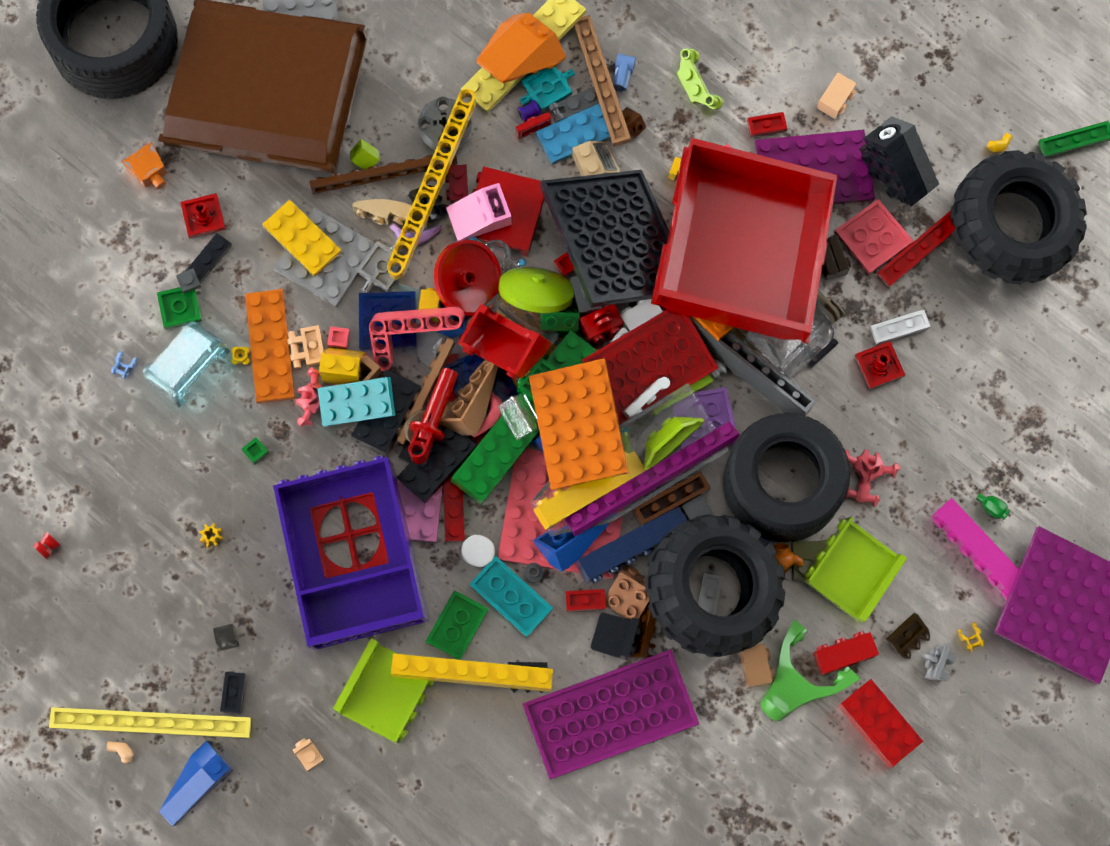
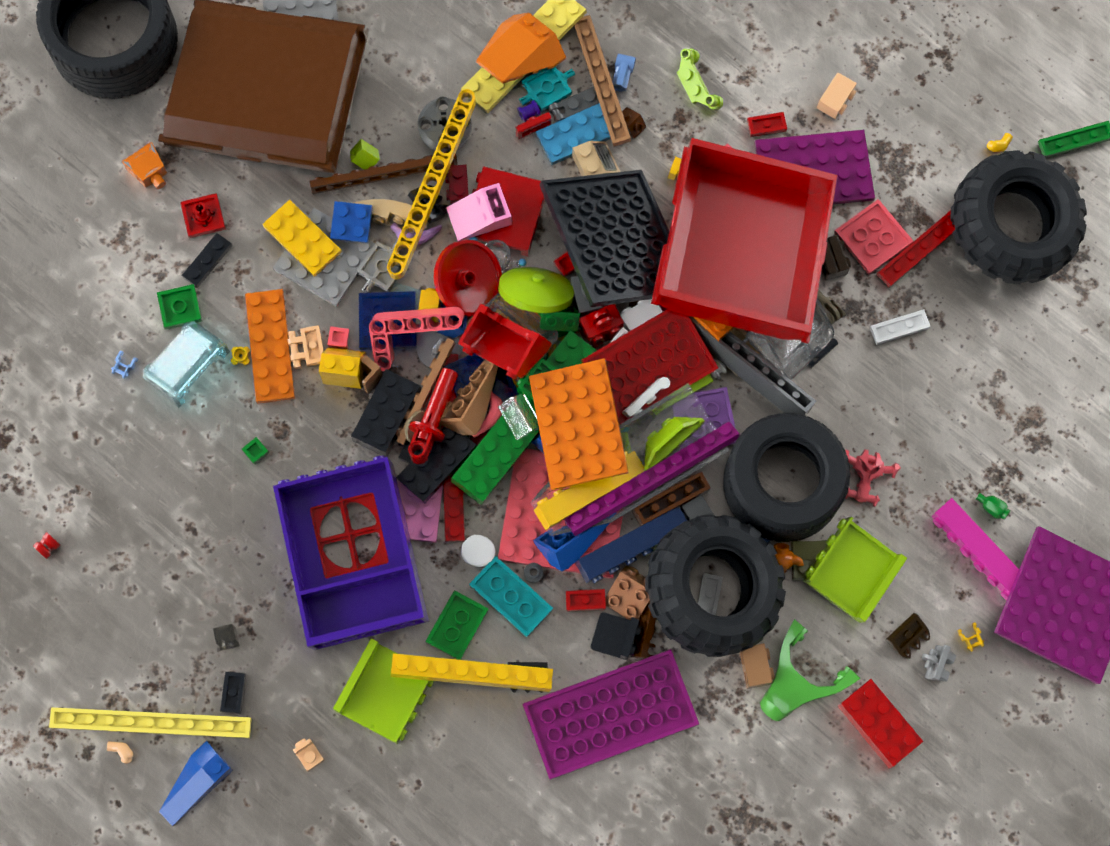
(188, 281): dark grey plate -> none
(208, 531): yellow gear -> none
(309, 398): coral piece -> none
(351, 222): none -> blue plate
(356, 401): plate -> none
(845, 653): red brick -> none
(883, 355): red plate -> none
(899, 161): black piece -> none

